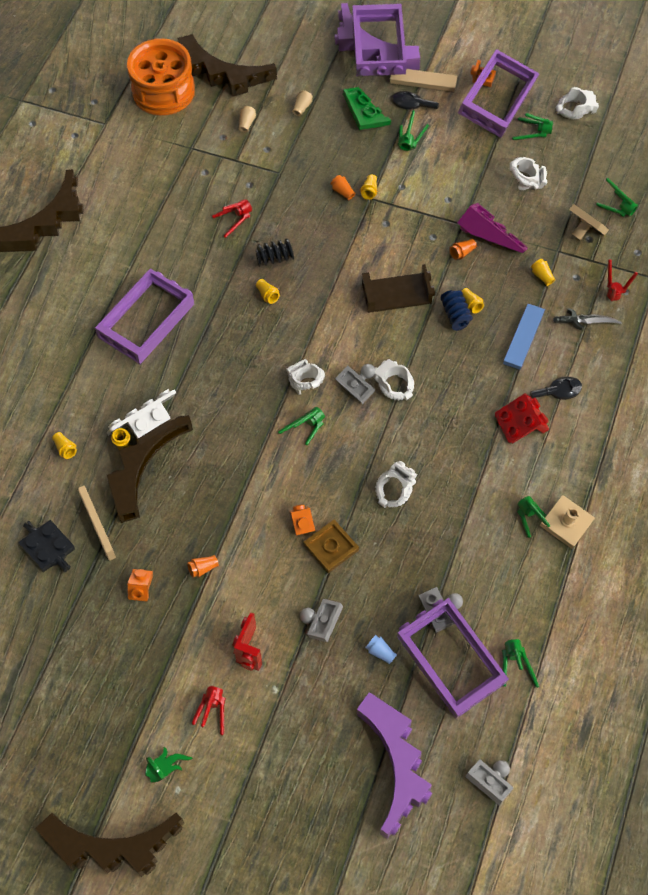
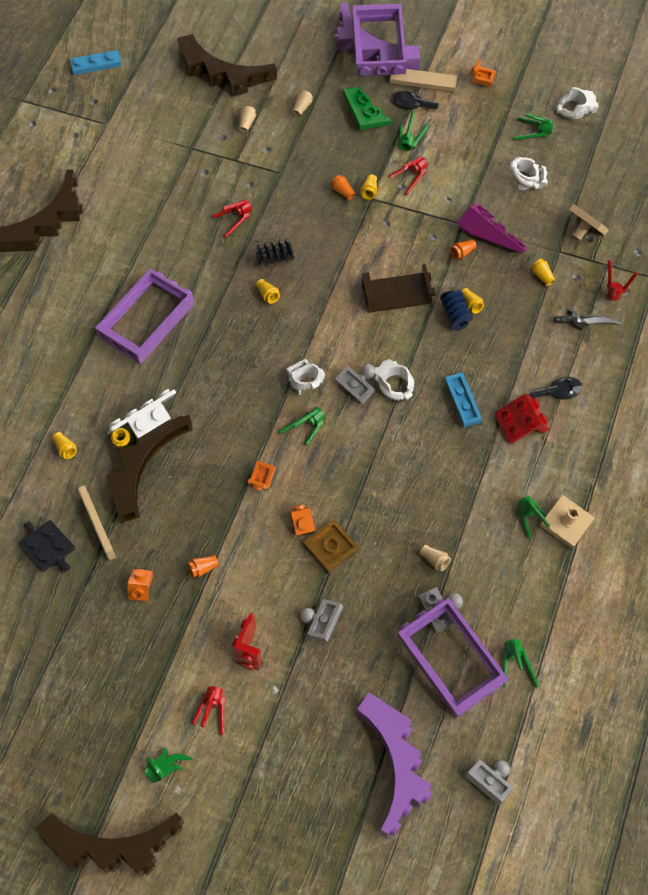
(95, 62): none -> dark azure plate
(161, 61): orange wheel -> none
(262, 475): none -> orange bracket
(380, 649): light blue cone -> none
(405, 476): white piece -> none
(416, 166): none -> red plant
(435, 557): none -> tan cone
(463, 400): none -> dark azure plate
(485, 118): medium lavender door -> none
(524, 336): medium blue tile -> none
(627, 206): green plant -> none

